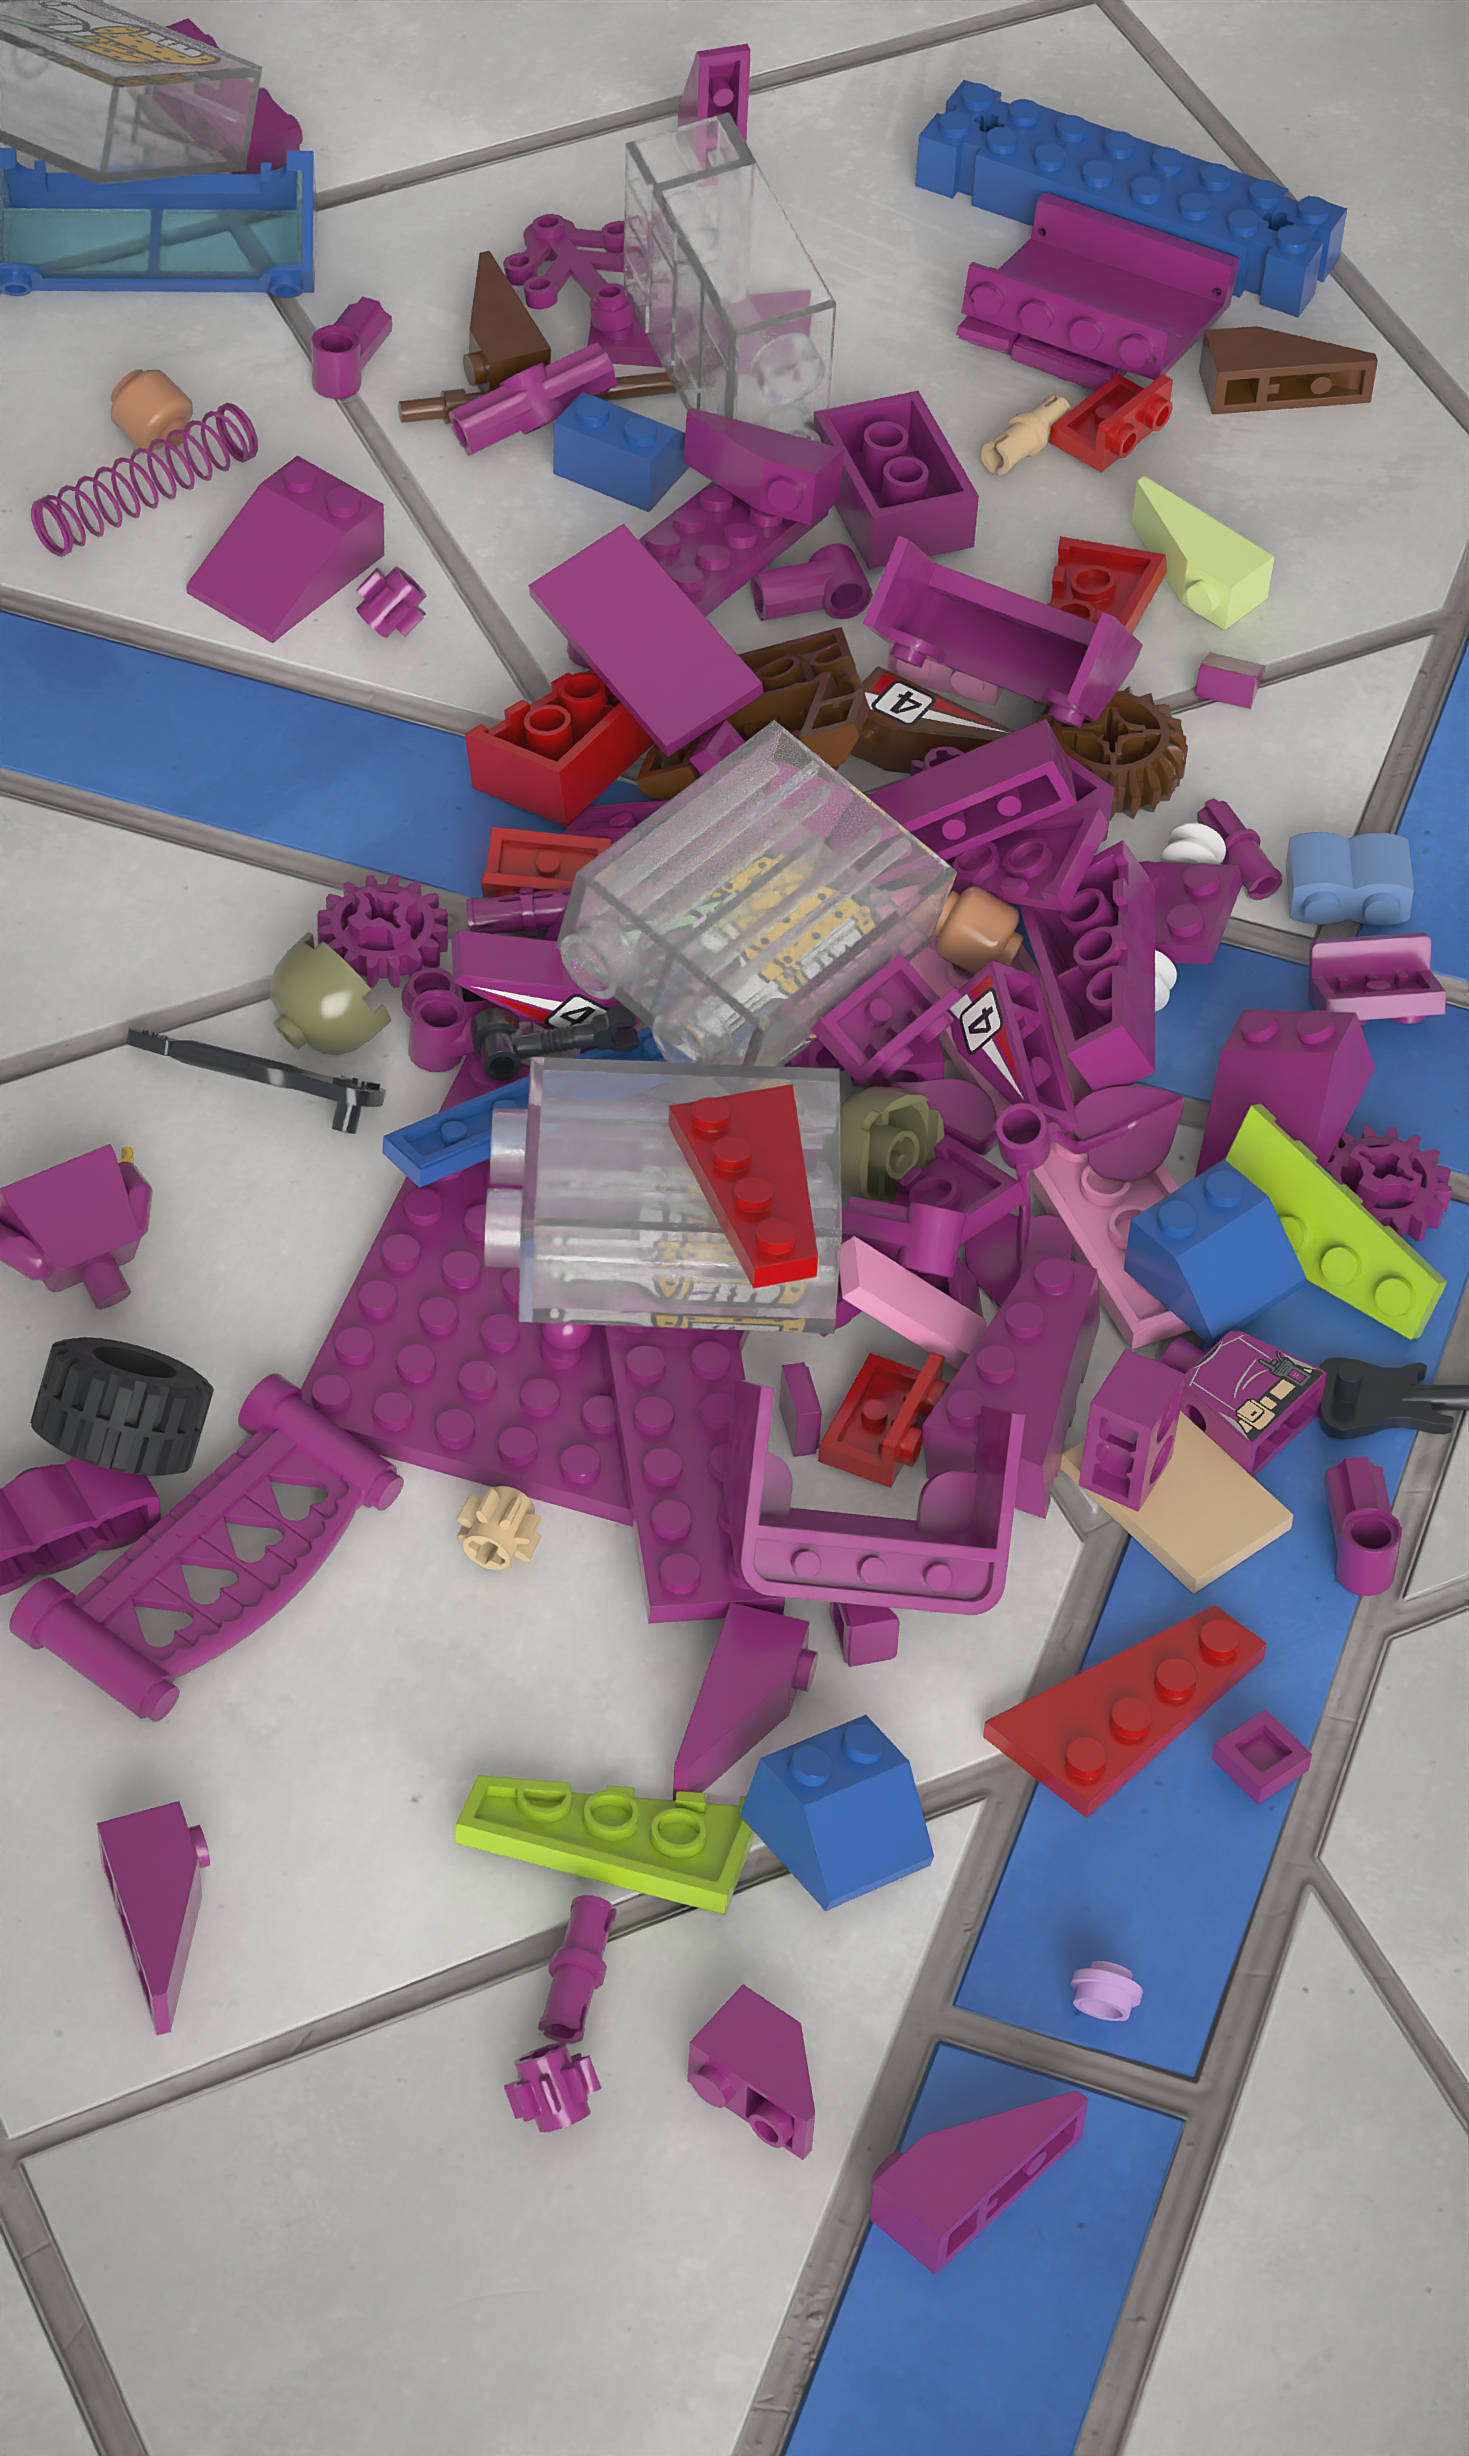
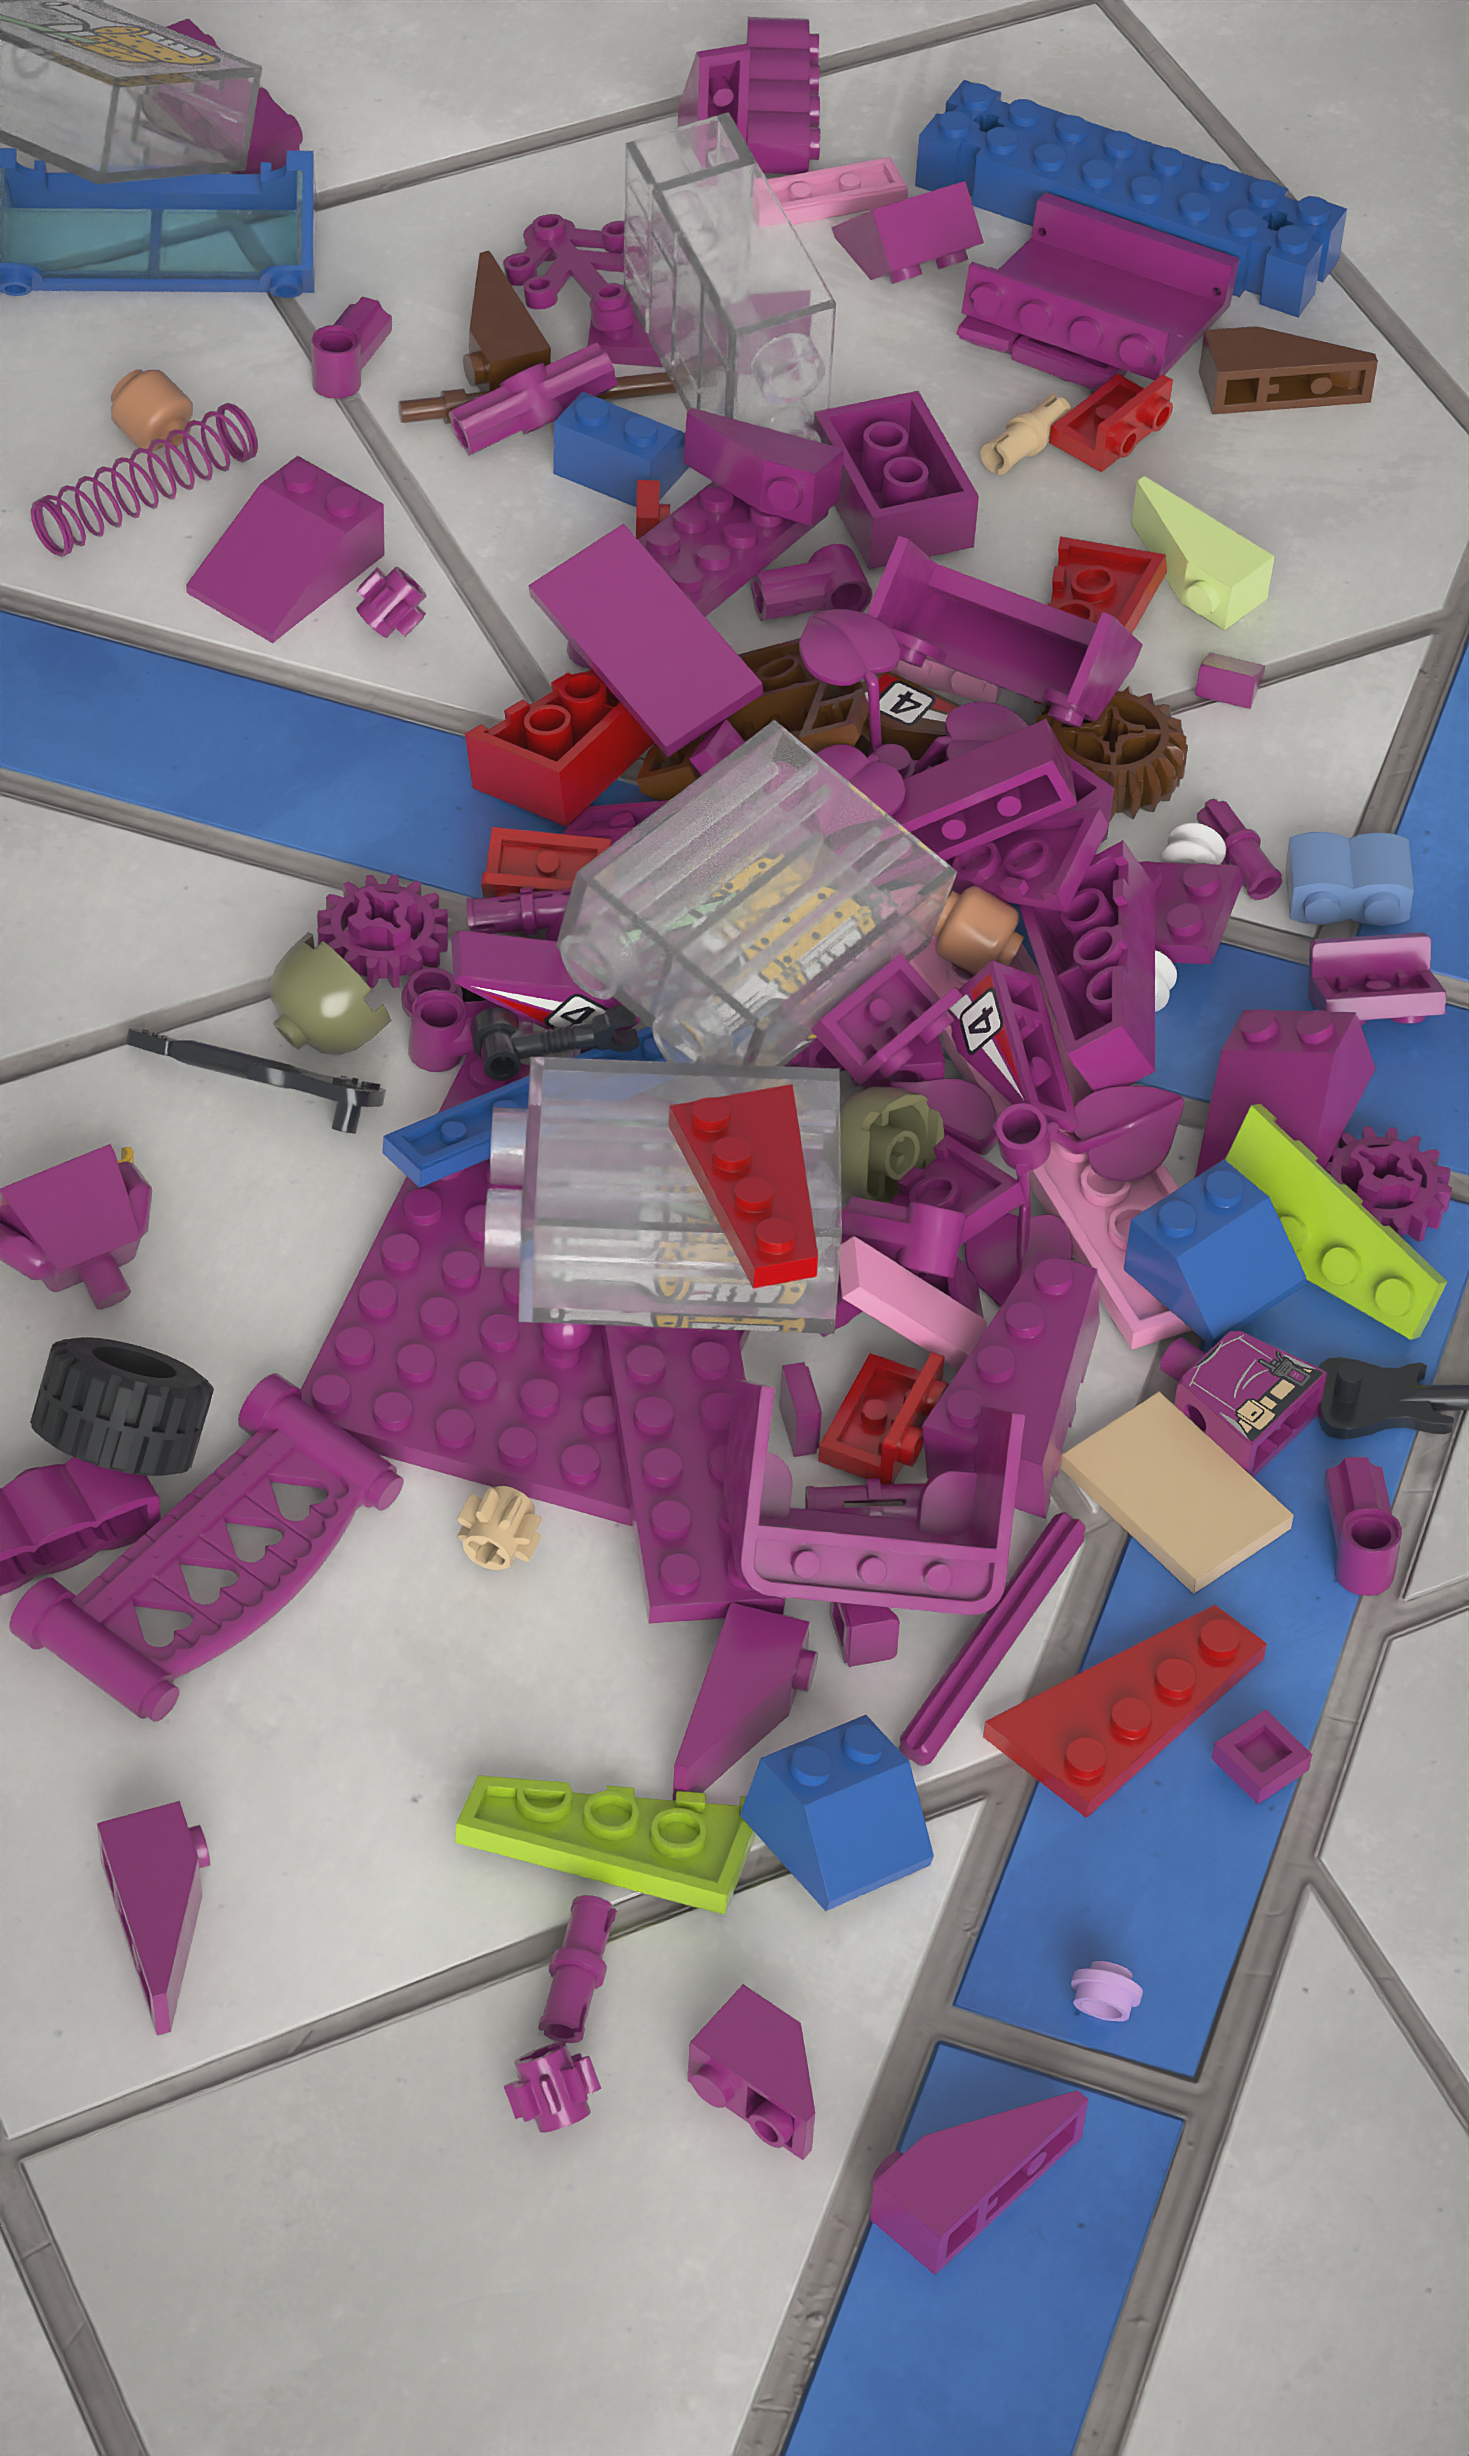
(648, 510): none -> red plate
(783, 94): none -> magenta brick
(839, 190): none -> bright pink tile
(852, 645): none -> magenta plant
(872, 1491): none -> magenta pin
(912, 233): none -> magenta slope
(991, 1639): none -> magenta axle
(1131, 1429): magenta brick -> none

